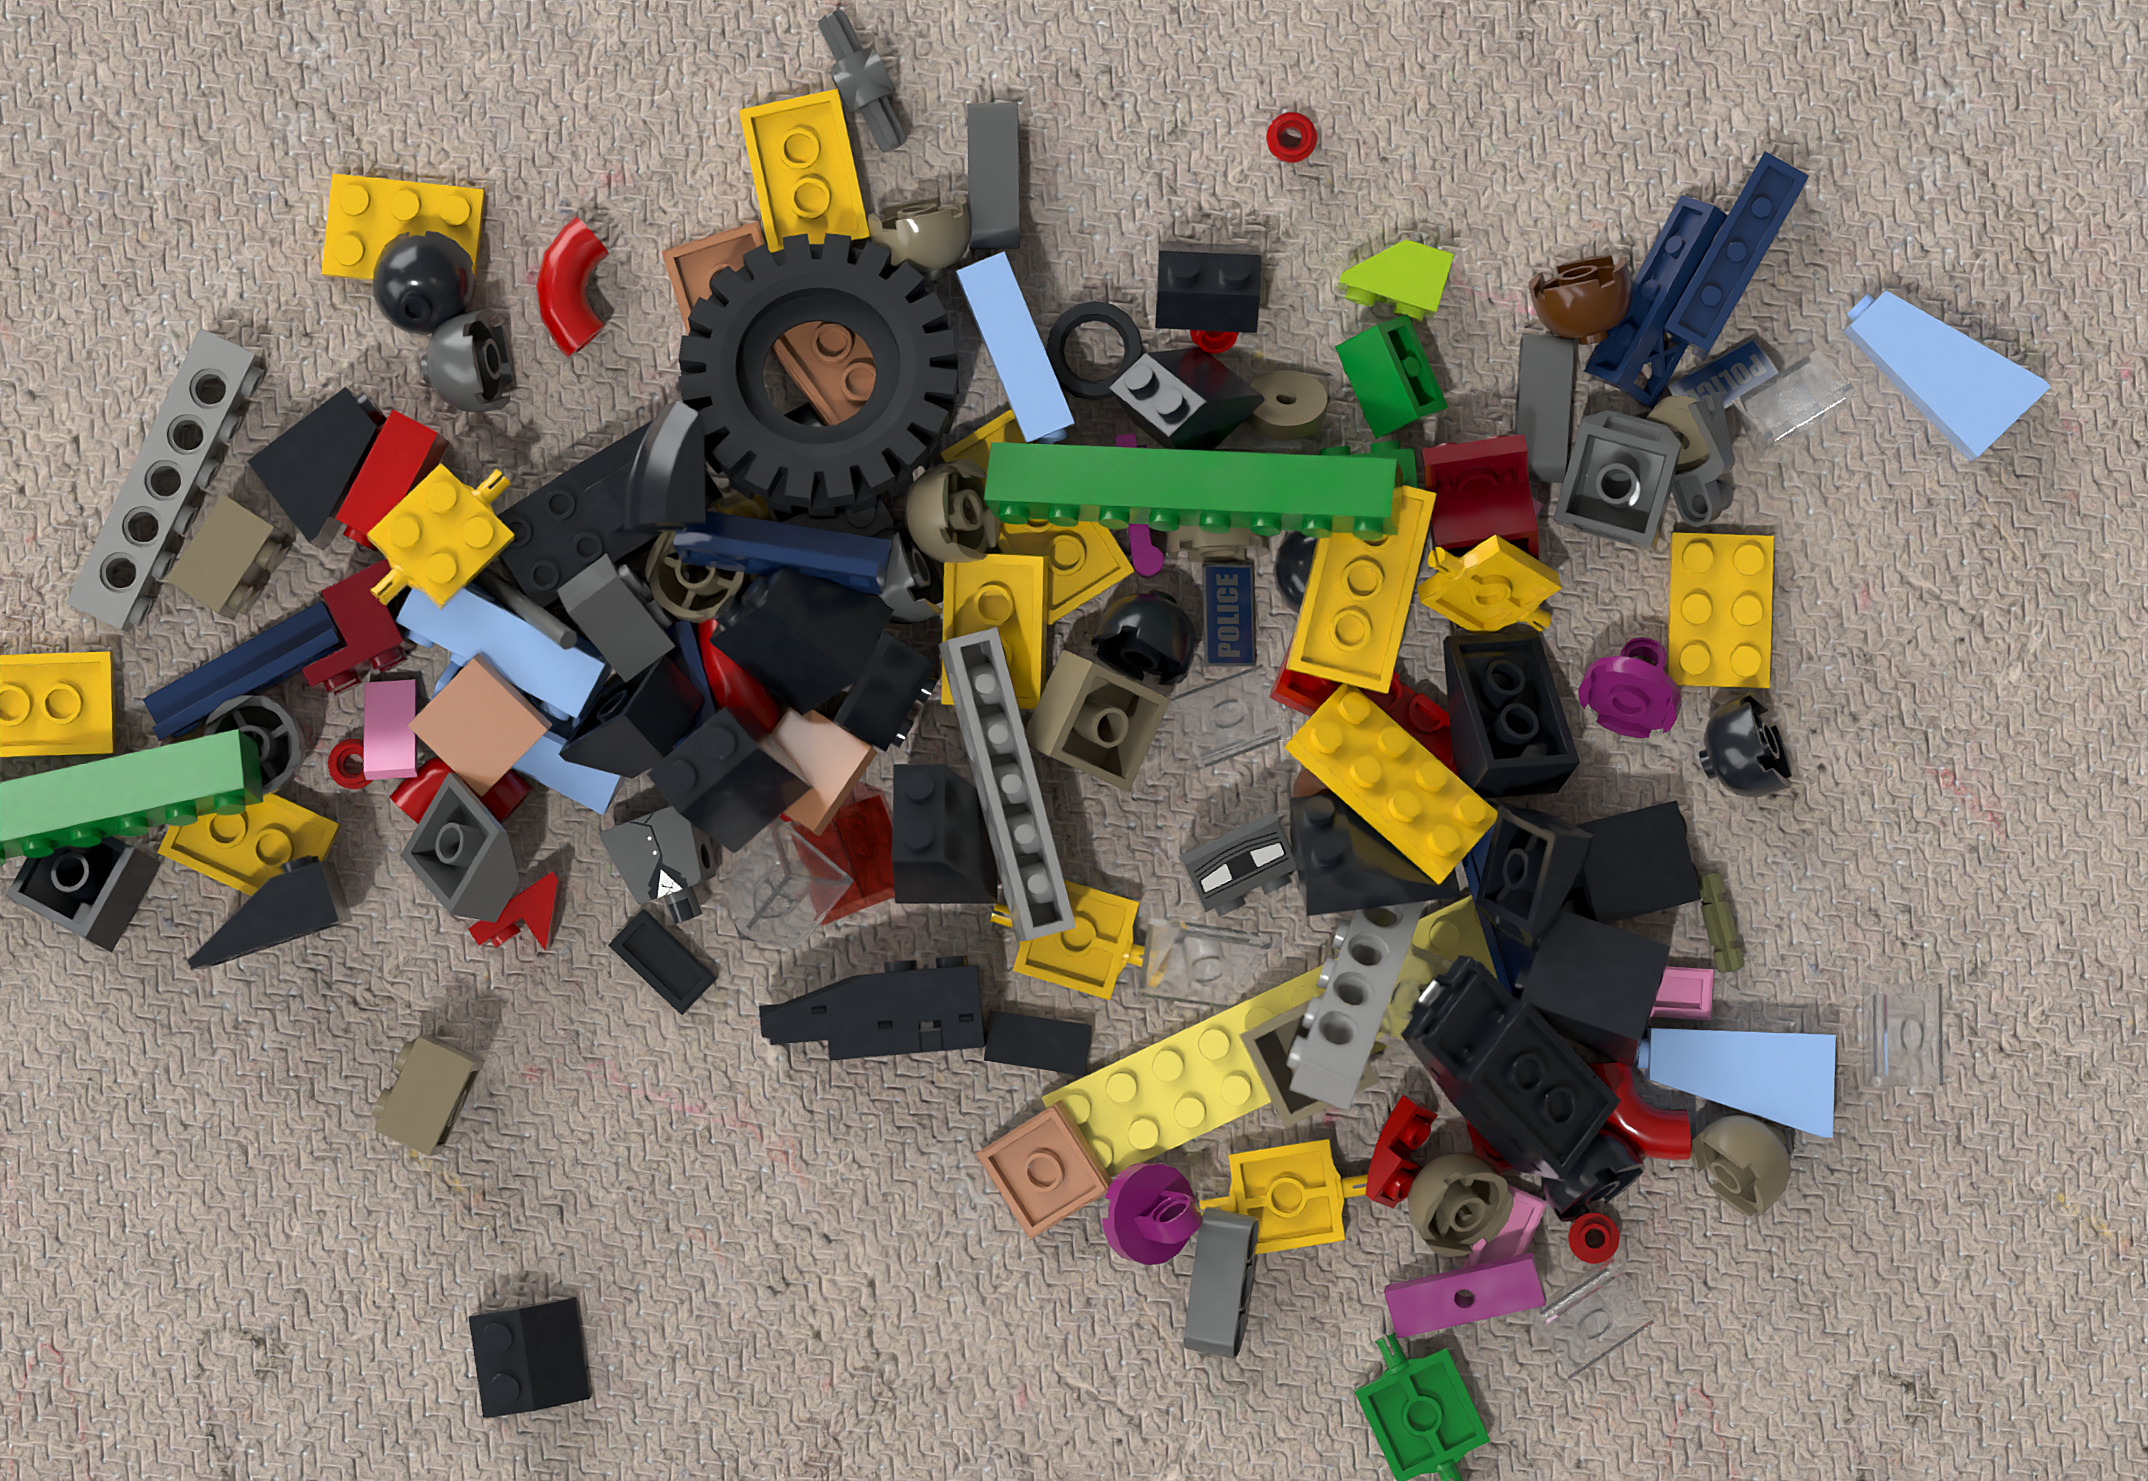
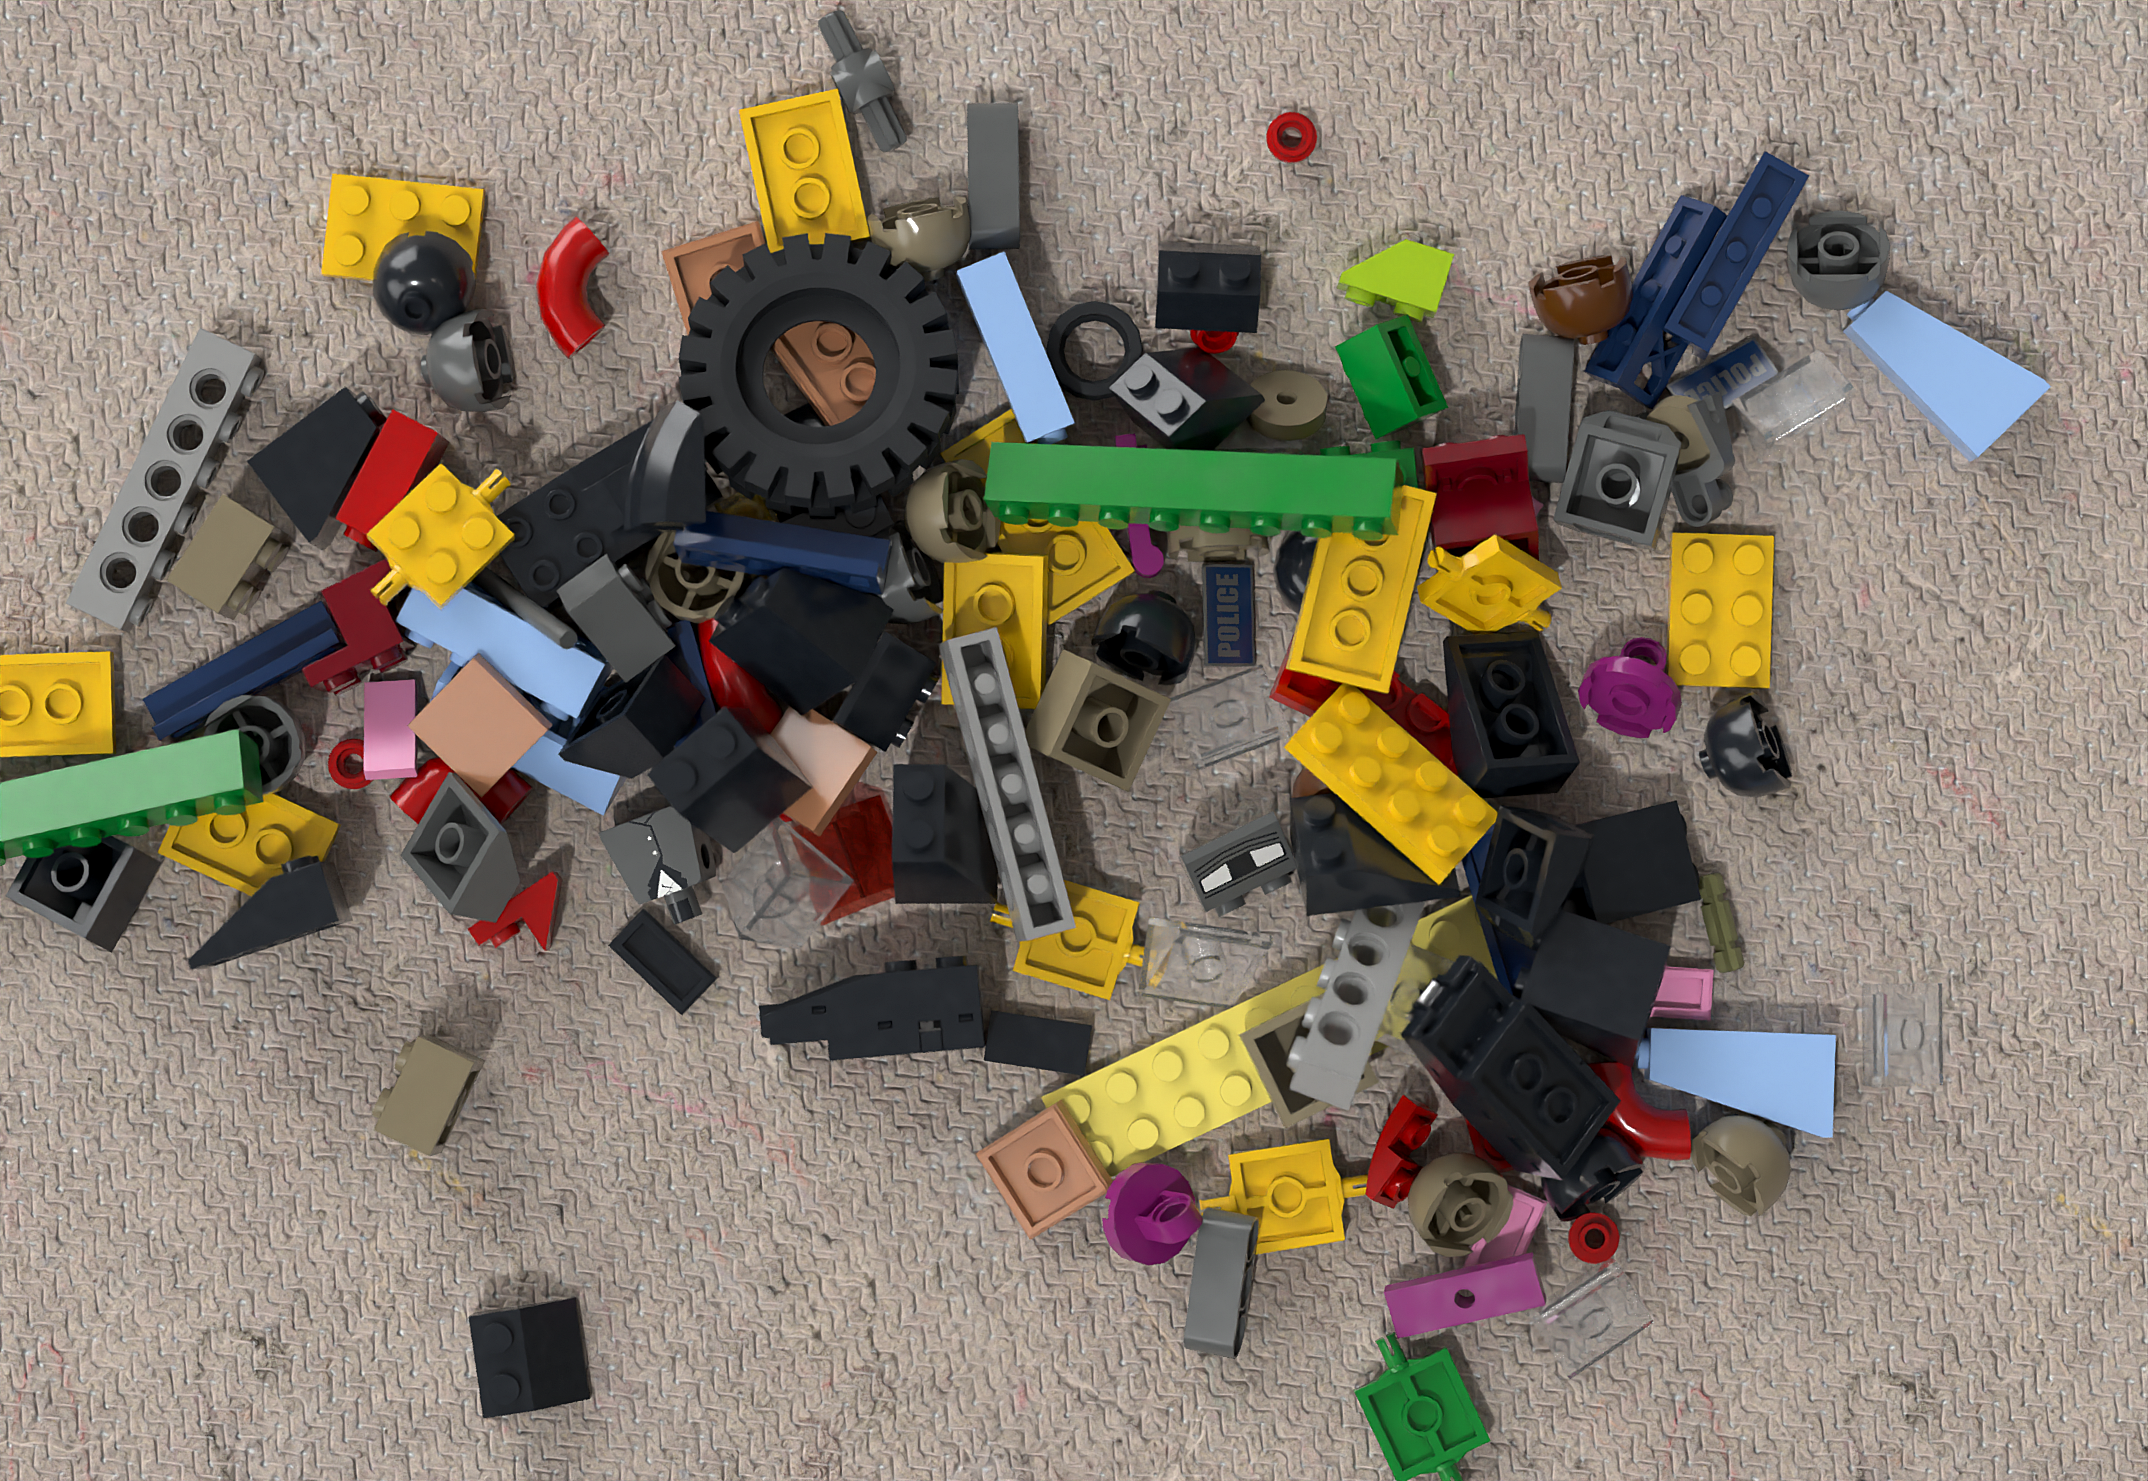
(1838, 260): none -> dark grey cylinder

